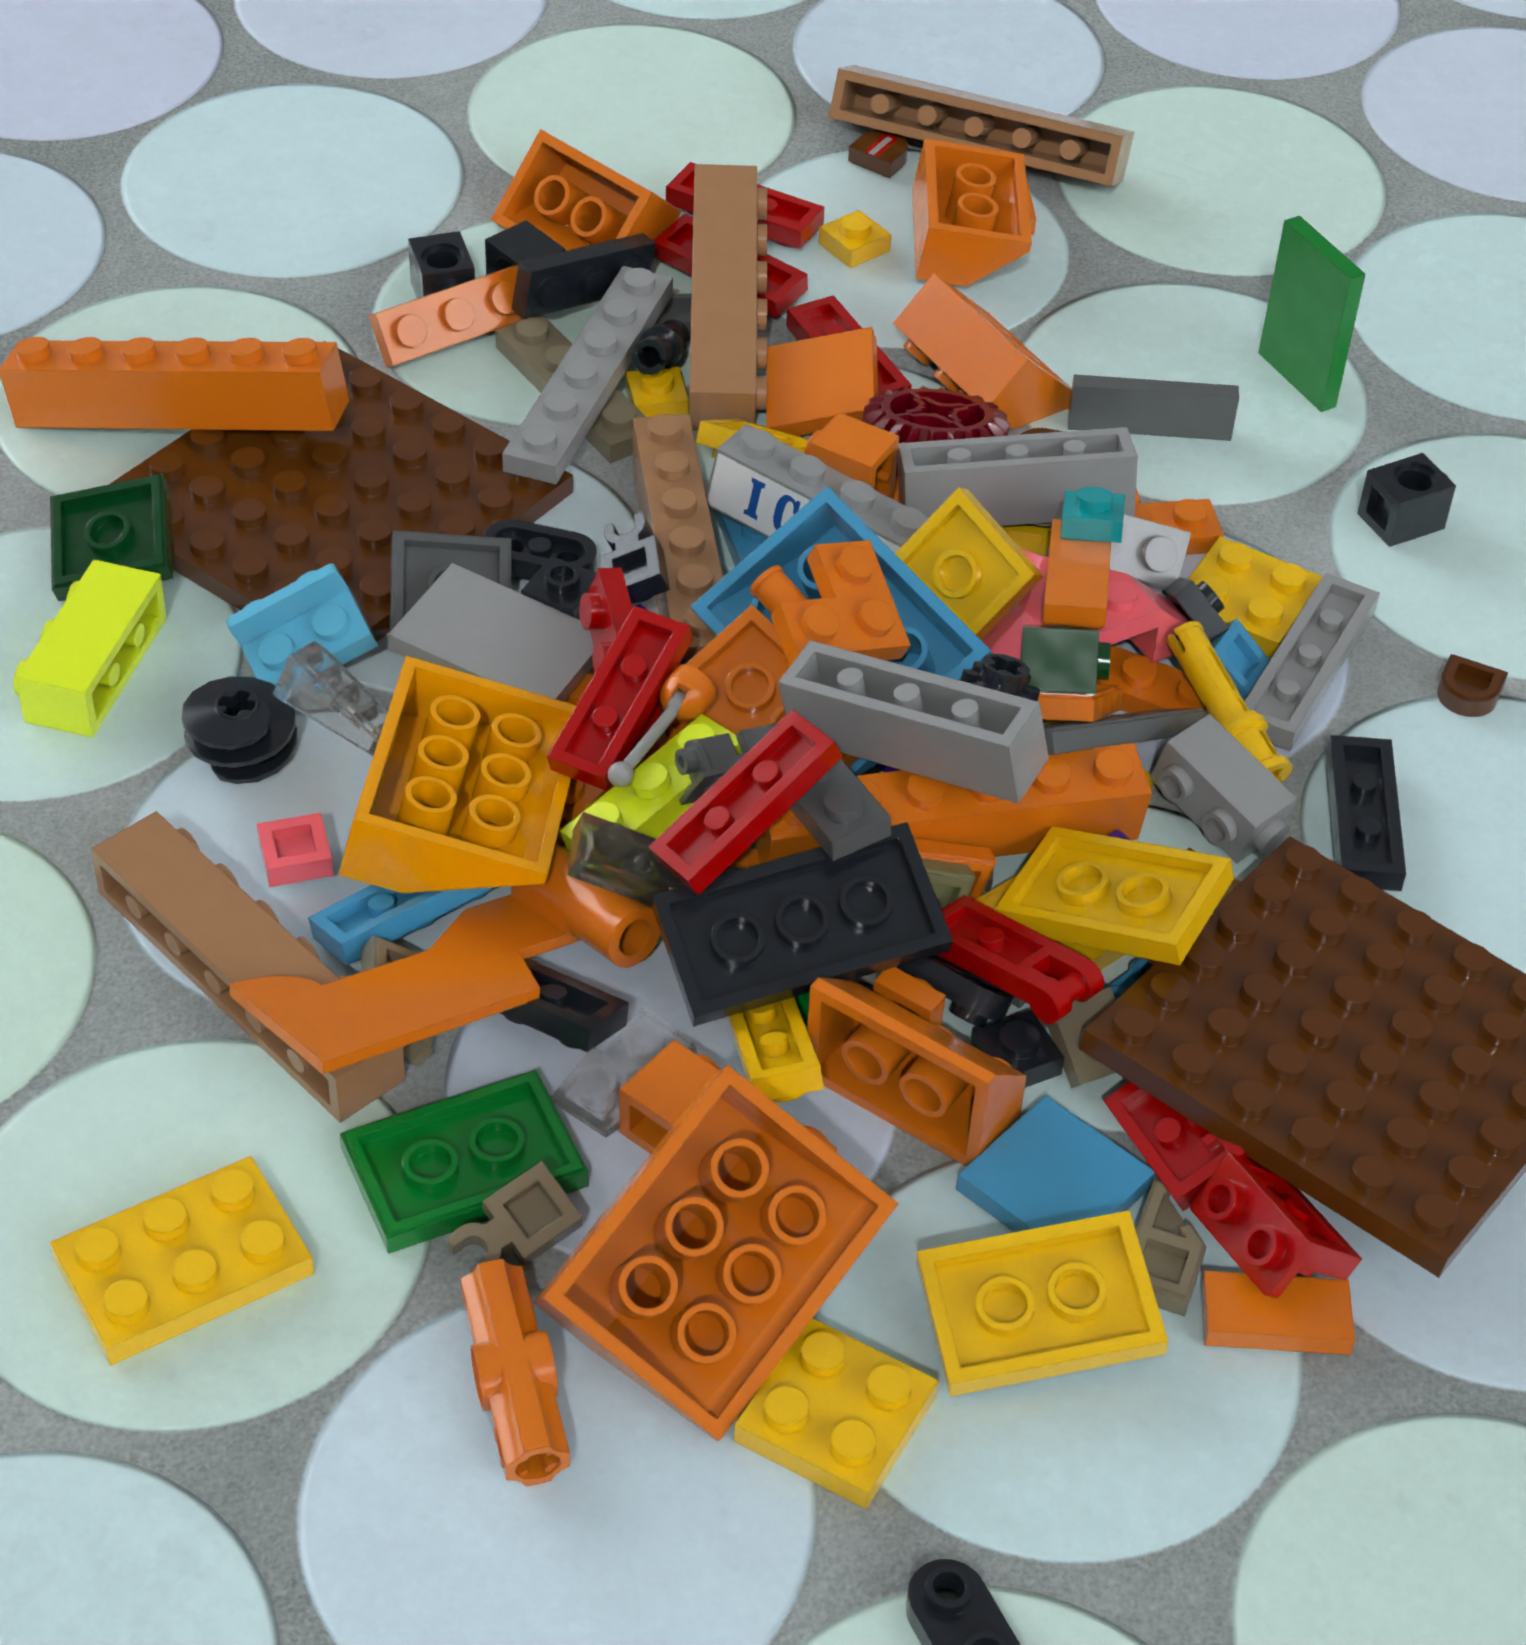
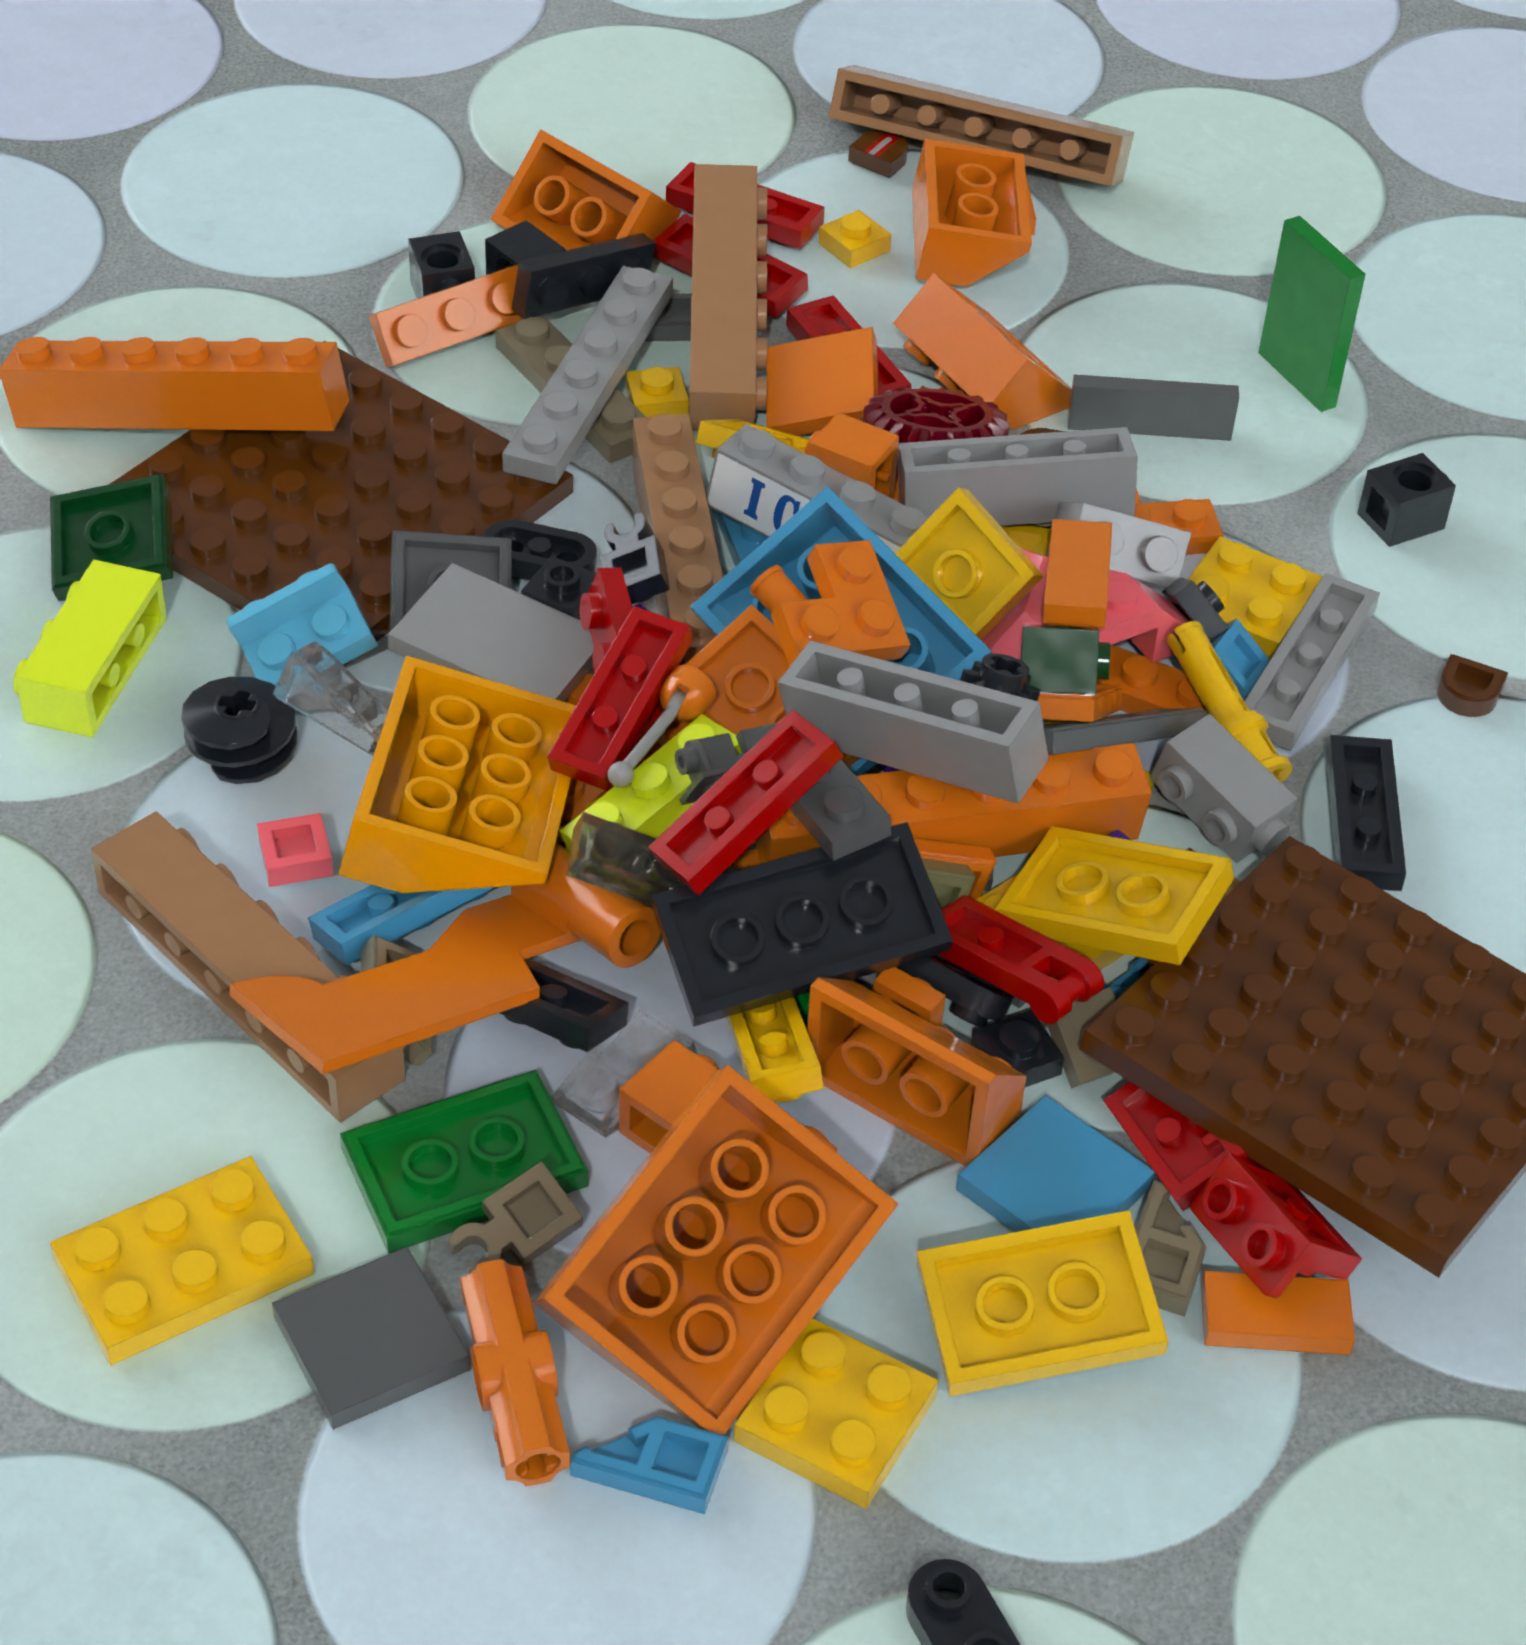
(370, 1337): none -> dark grey tile
(658, 1463): none -> dark azure tile
(661, 347): black pin -> none
(1093, 515): teal plate -> none

